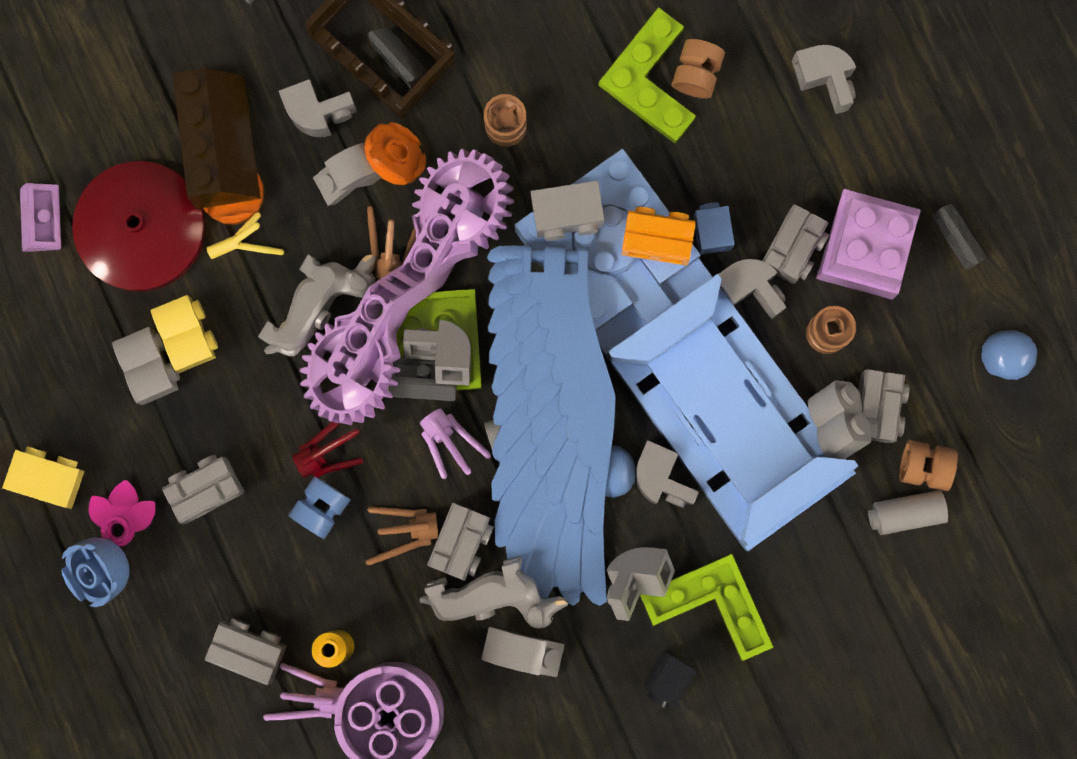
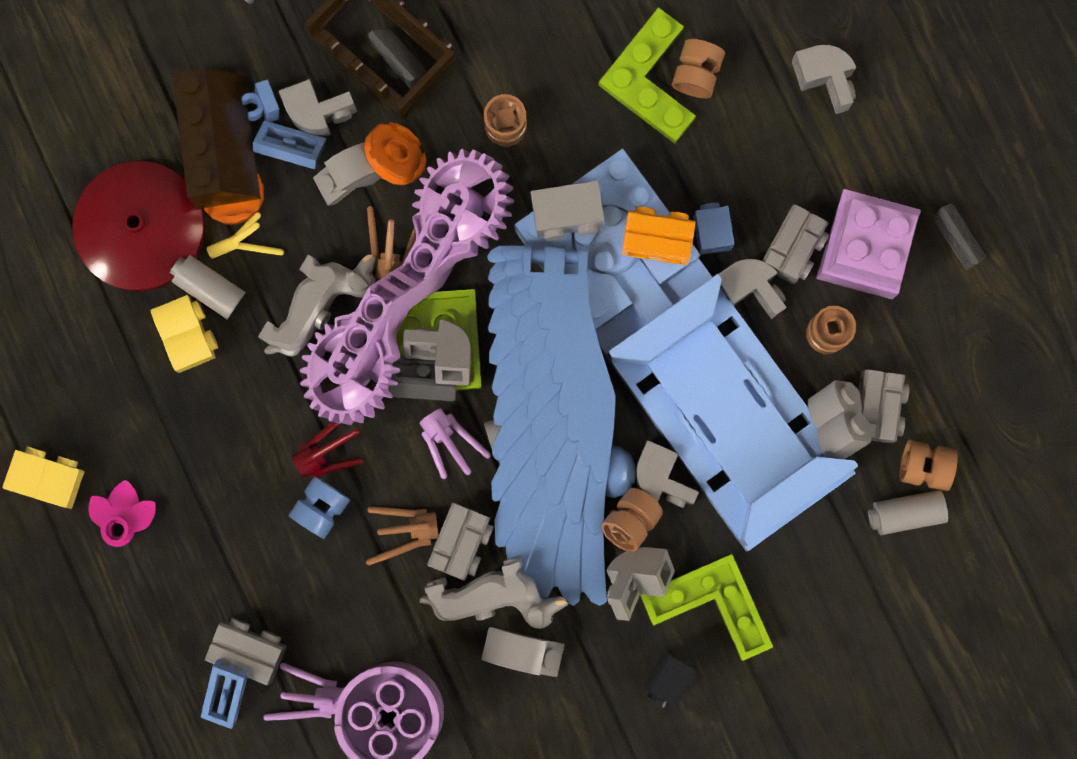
(40, 217): lavender slope -> none
(96, 570): medium blue cylinder -> none
(146, 365): light grey brick -> none
(202, 489): light grey brick -> none
(206, 285): none -> light grey brick
(230, 674): none -> medium blue tile
(265, 102): none -> medium blue tile
(287, 147): none -> medium blue tile
(343, 647): yellow brick -> none
(635, 516): none -> medium nougat wheel
(1009, 354): medium blue hair -> none

